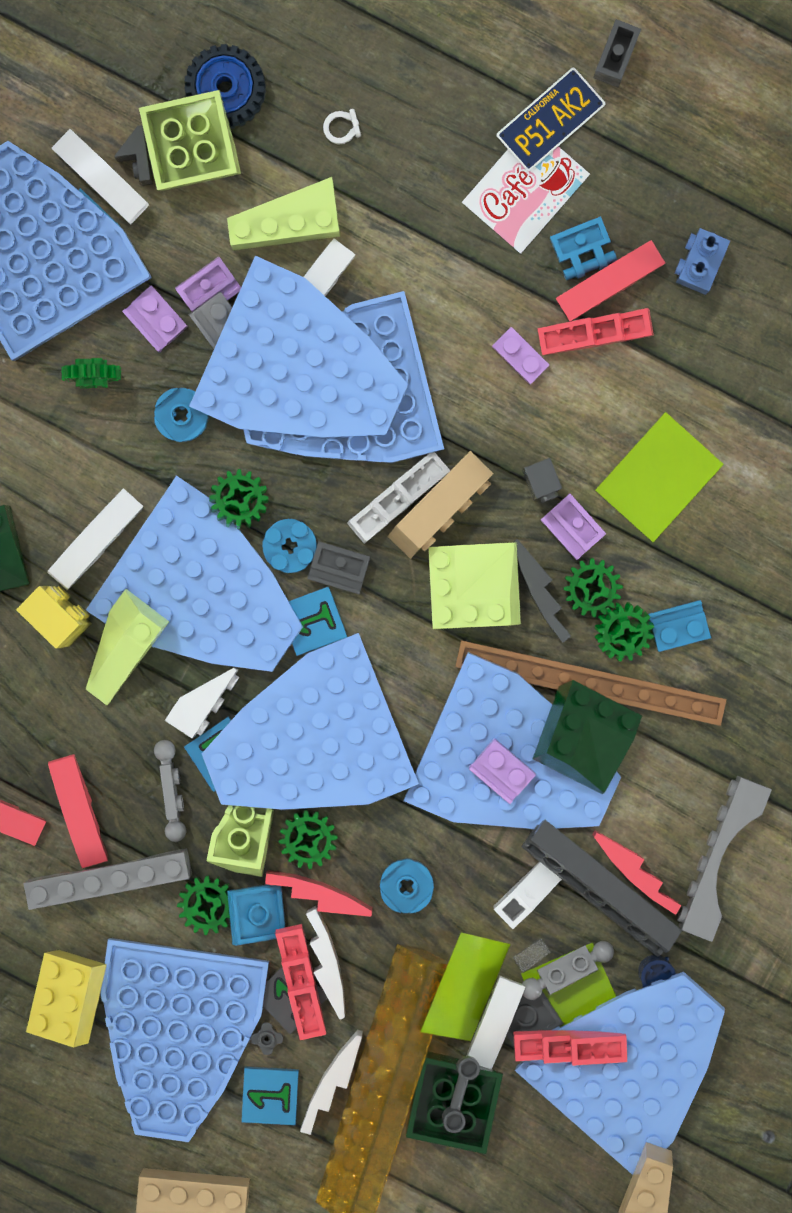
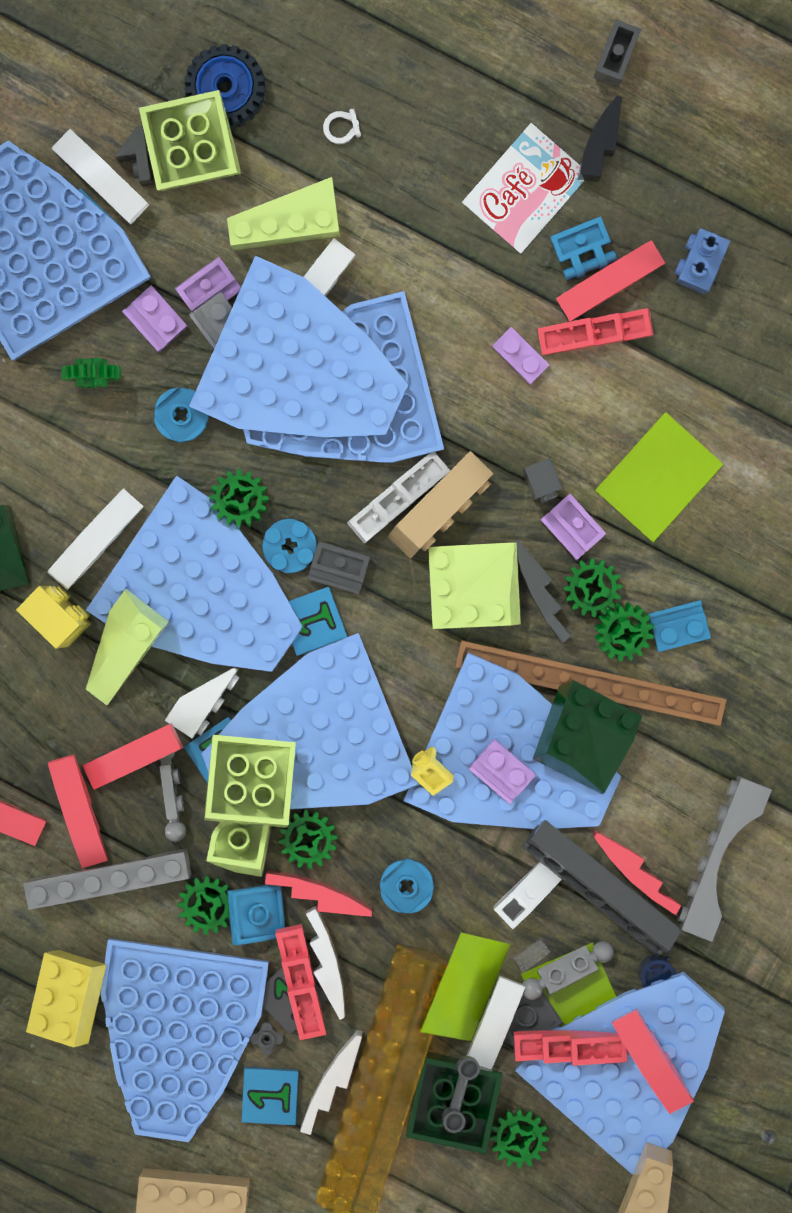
(132, 756): none -> coral slope
(250, 781): none -> yellowish green slope
(430, 771): none -> light yellow bracket
(528, 1132): none -> green gear
(551, 119): dark blue sticker -> none
(601, 143): none -> black slope
(652, 1061): none -> coral slope

